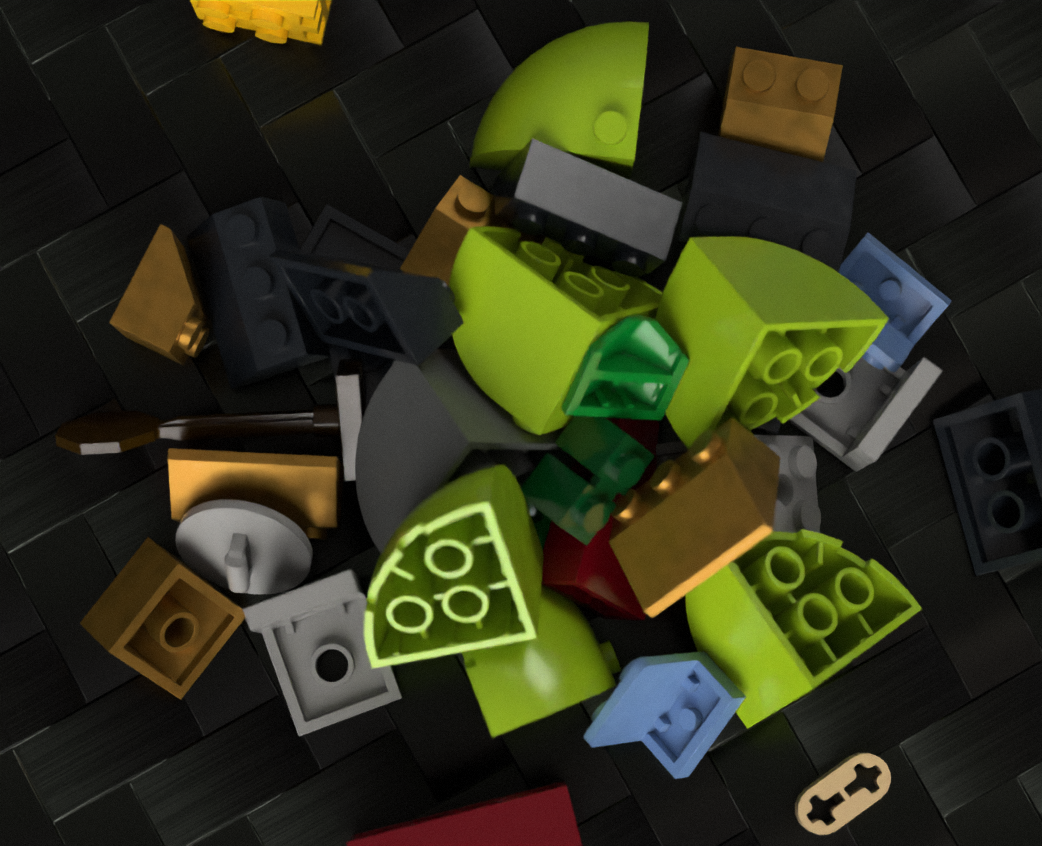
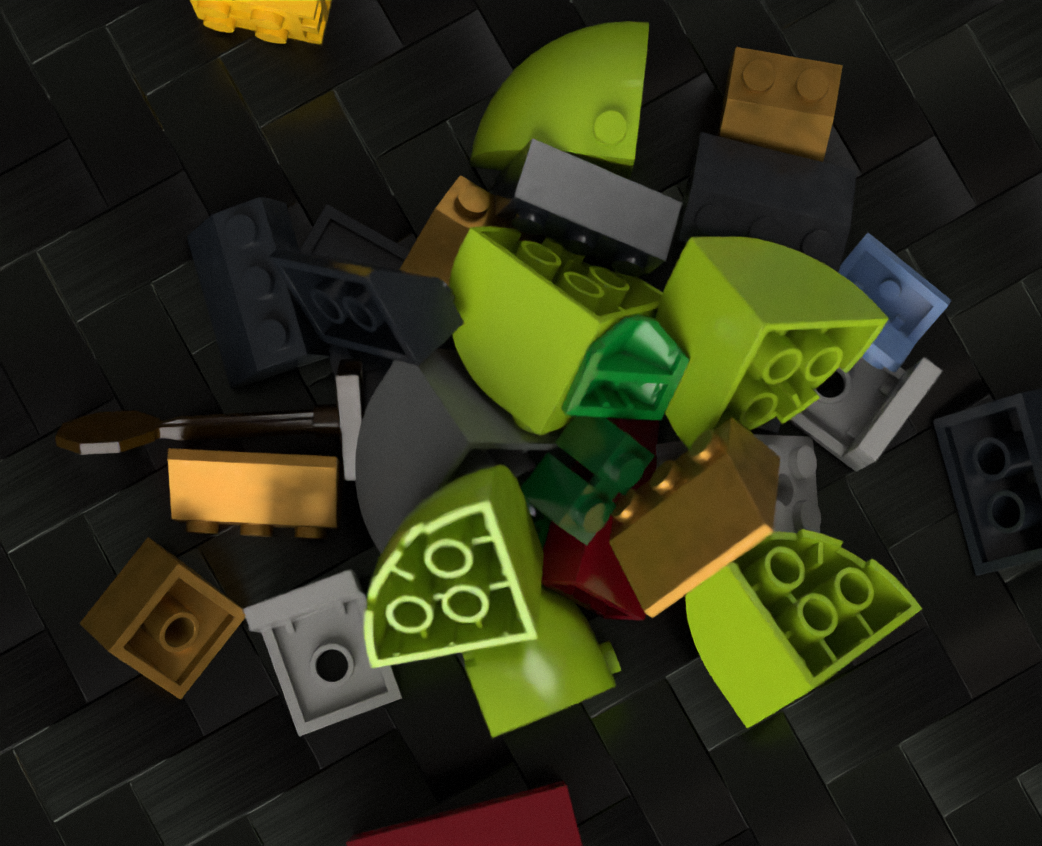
(163, 302): pearl gold slope -> none
(244, 547): light grey shield -> none
(671, 706): medium blue bracket -> none
(850, 804): tan beam -> none

